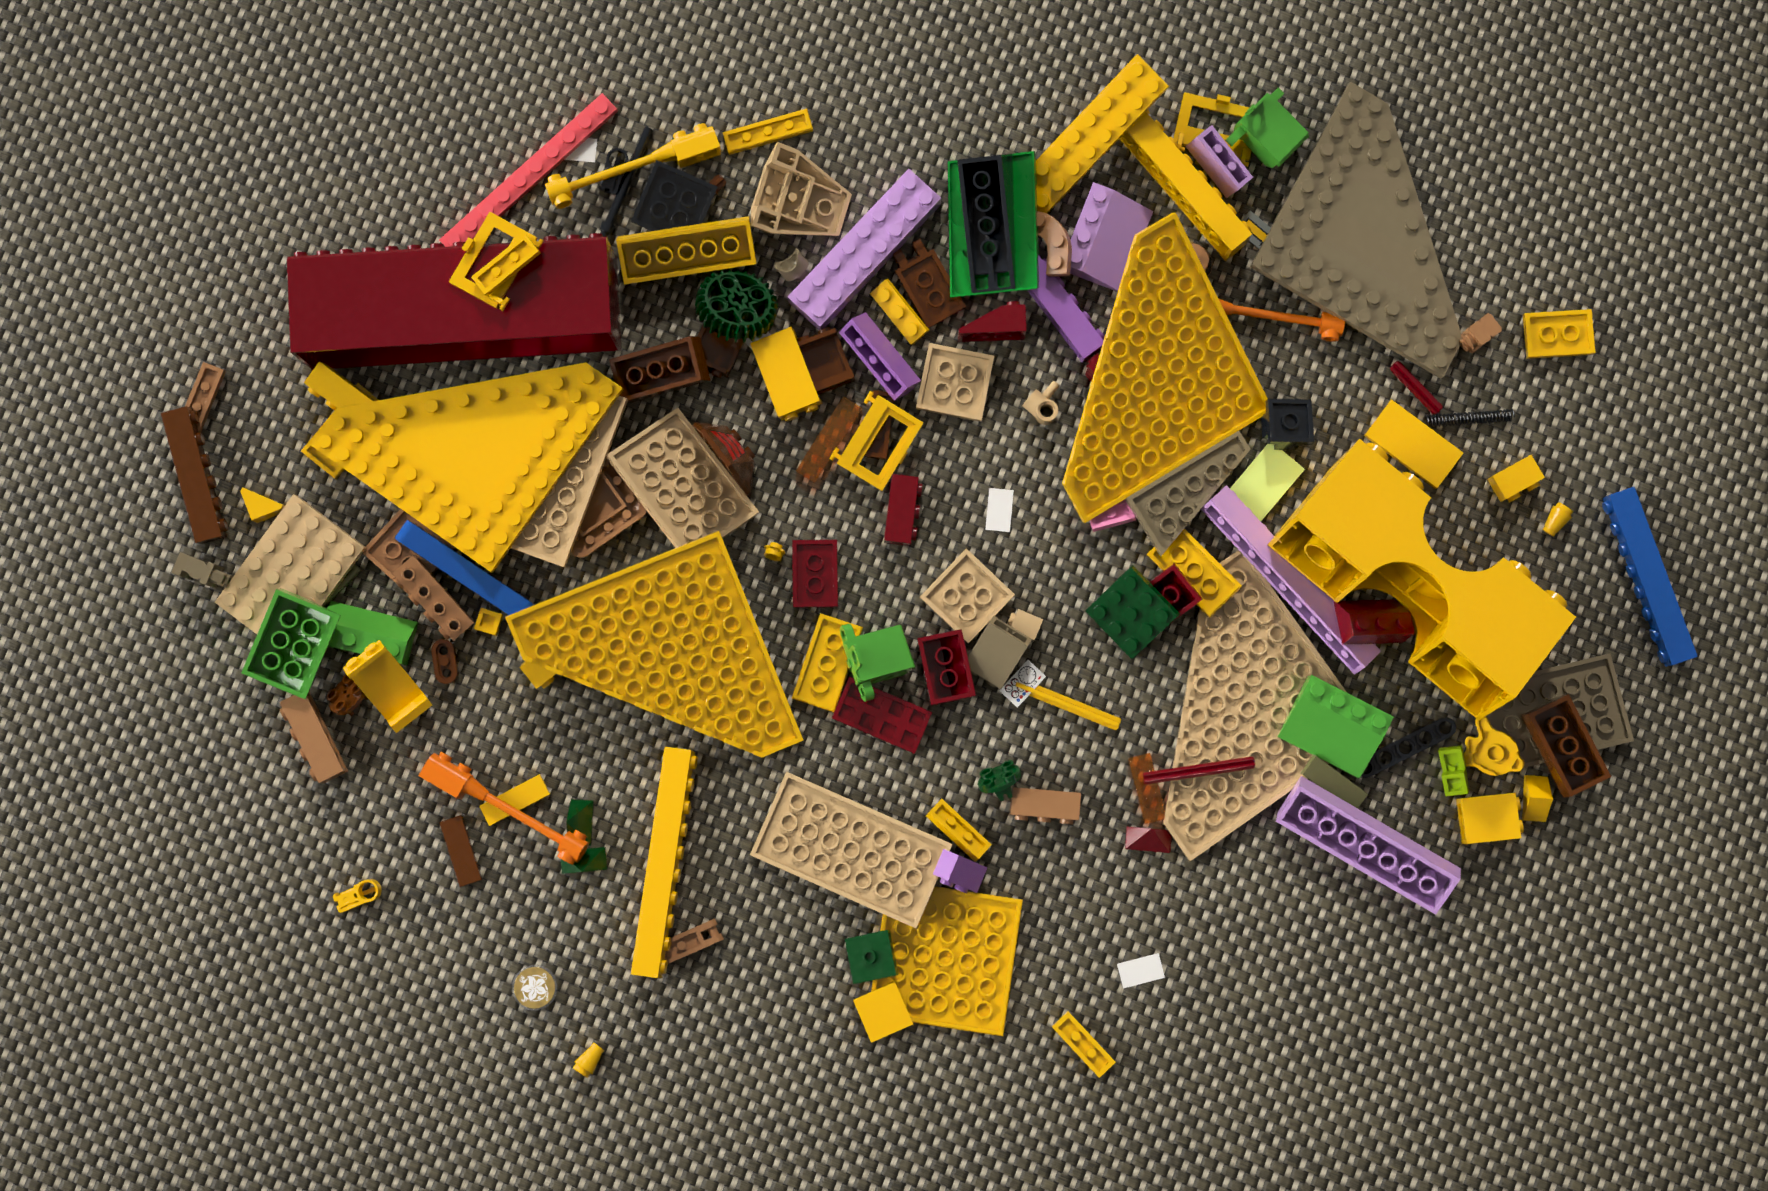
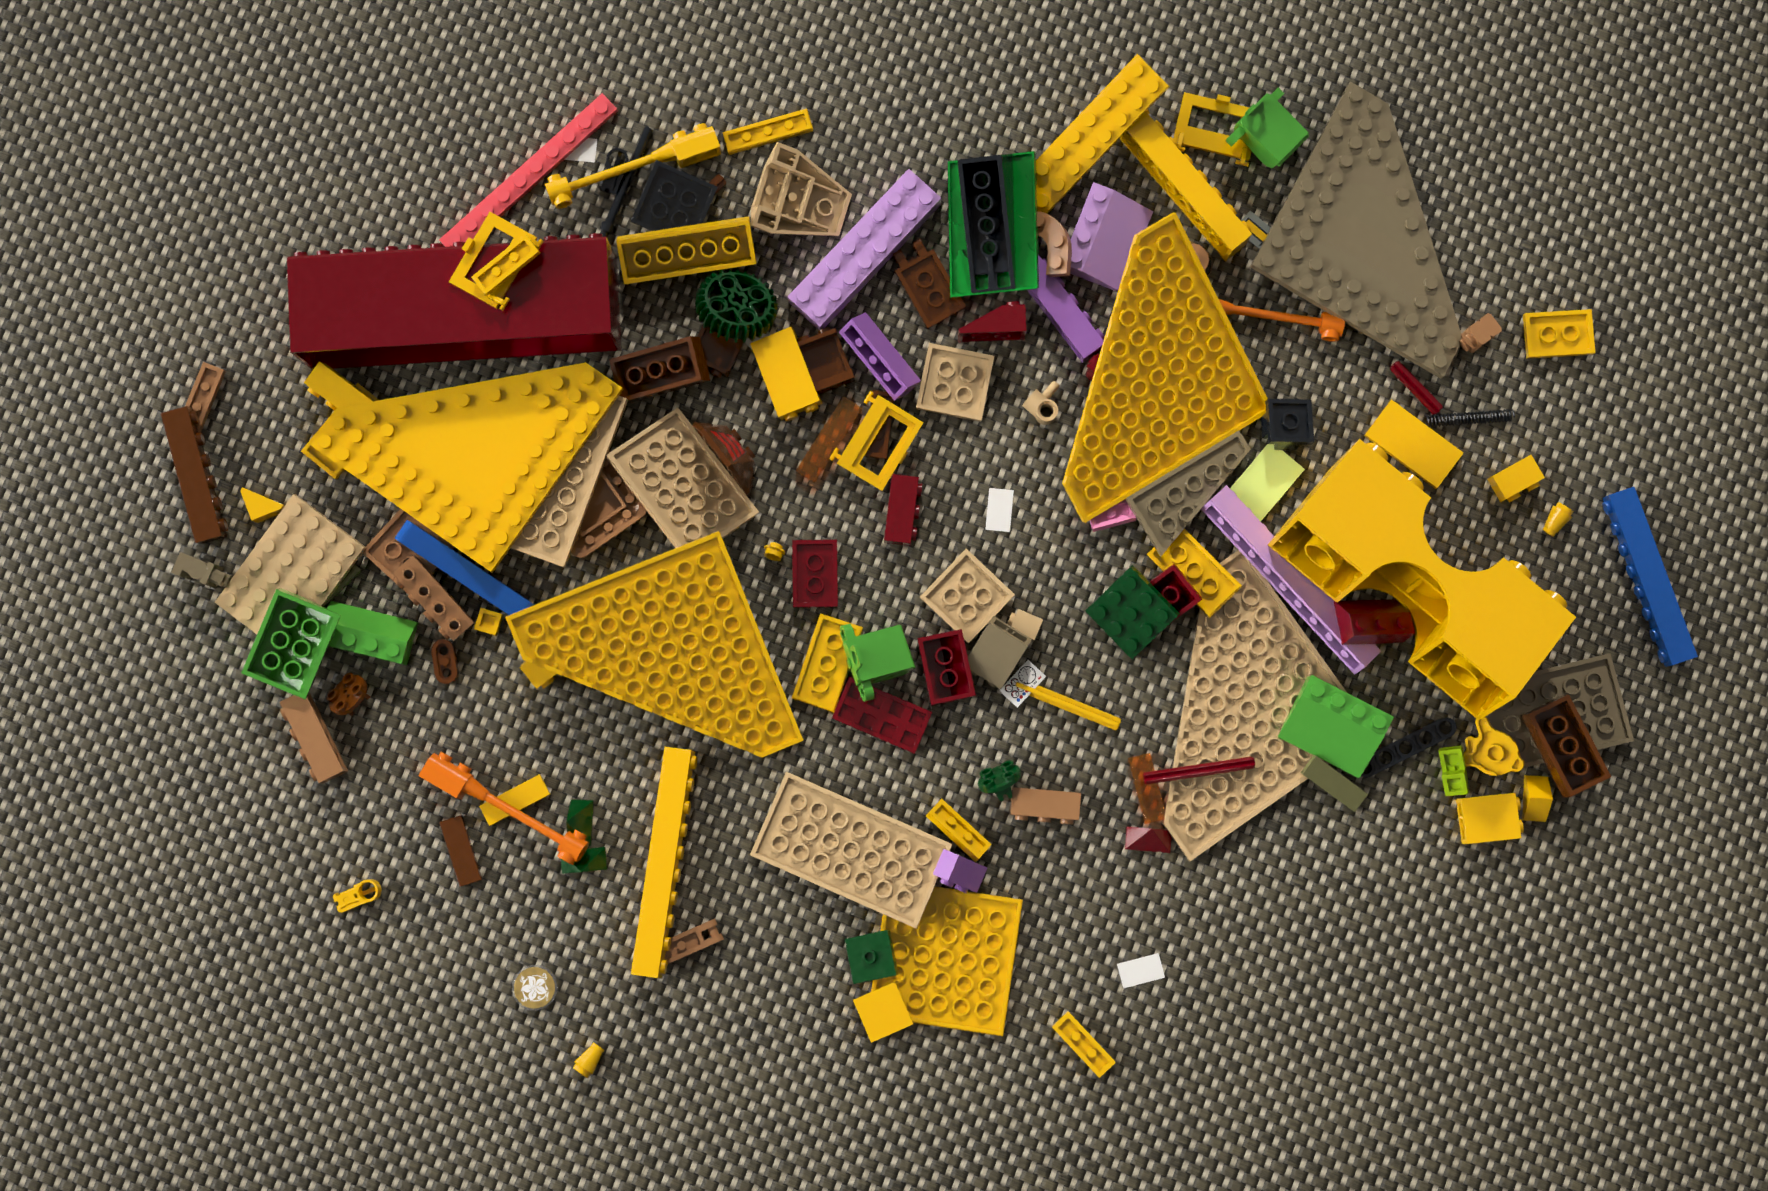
(387, 685): yellow panel -> none
(793, 267): dark tan piece -> none
(899, 311): yellow plate -> none
(1219, 161): lavender brick -> none
(1368, 845): lavender brick -> none

